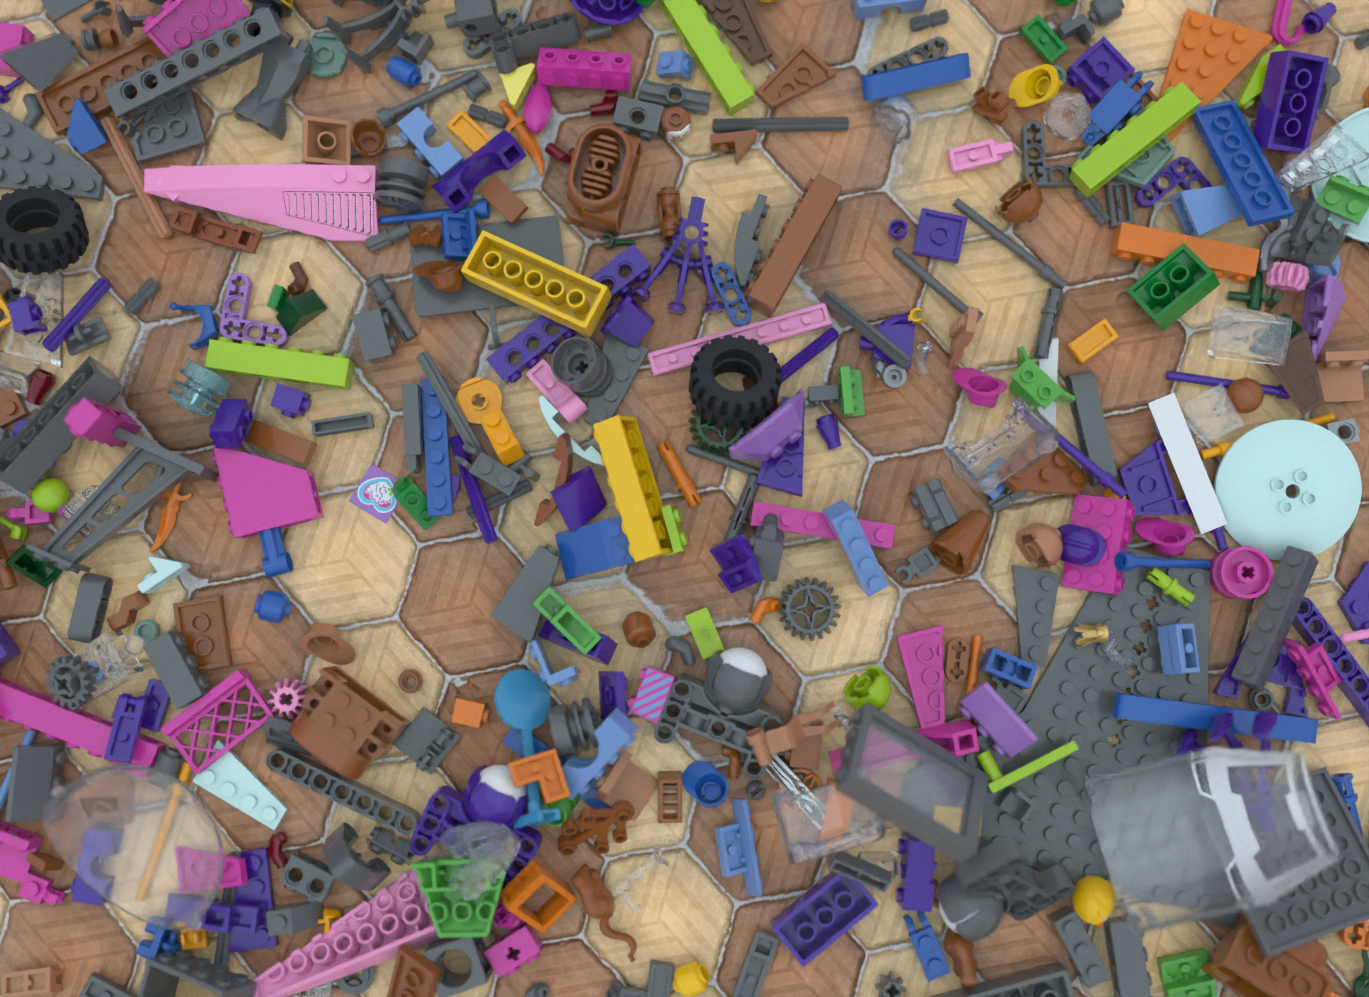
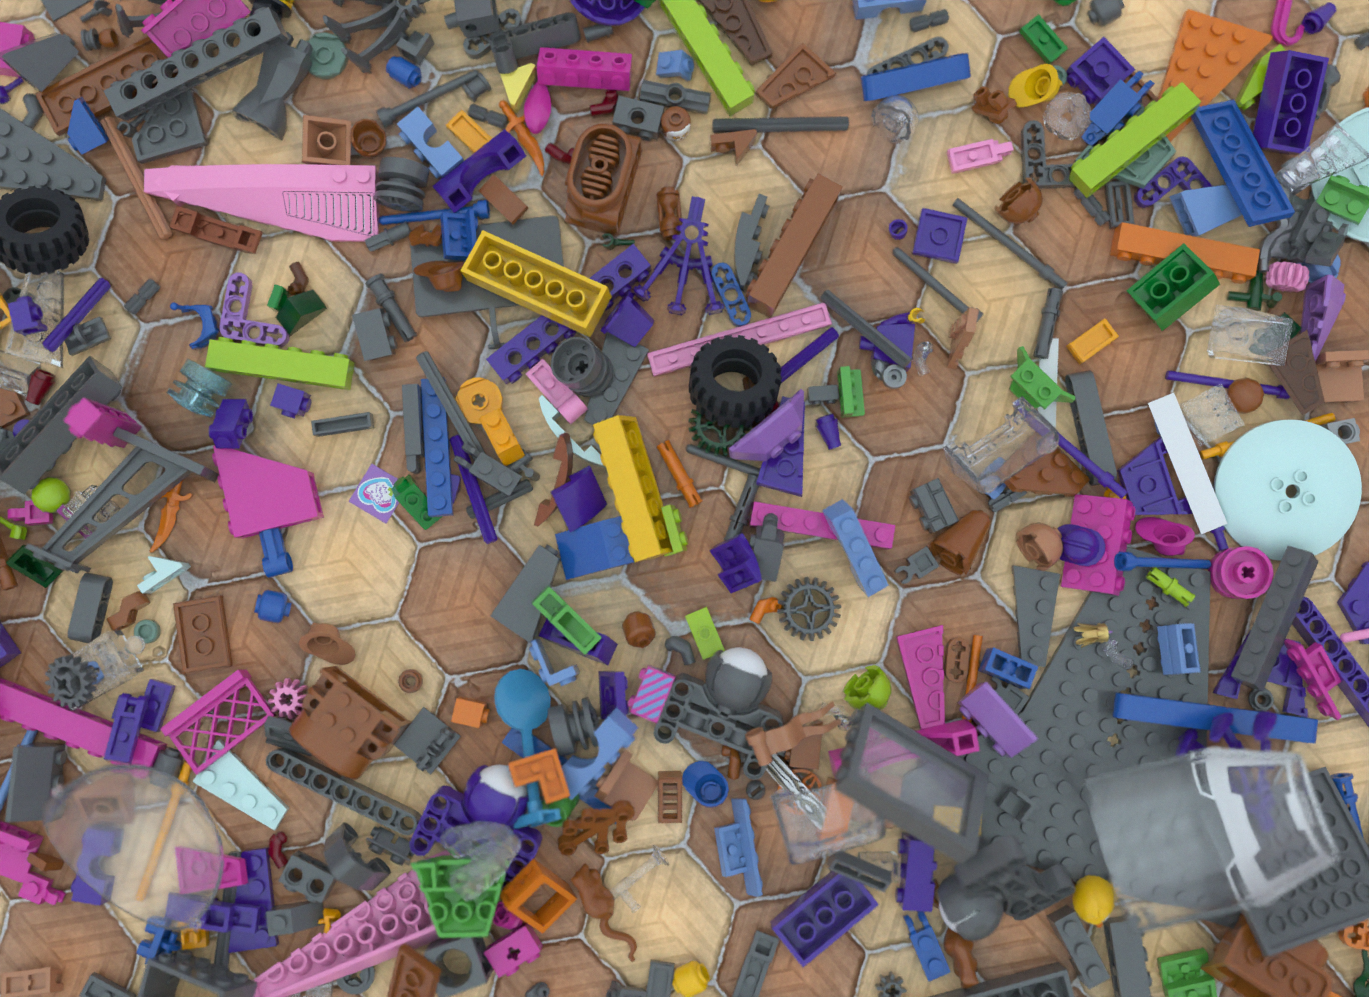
(176, 668): dark grey brick -> none
(281, 442): dark orange slope -> none
(980, 387): dark pink piece -> none
(999, 781): lime piece -> none
(1077, 25): dark grey bracket -> none

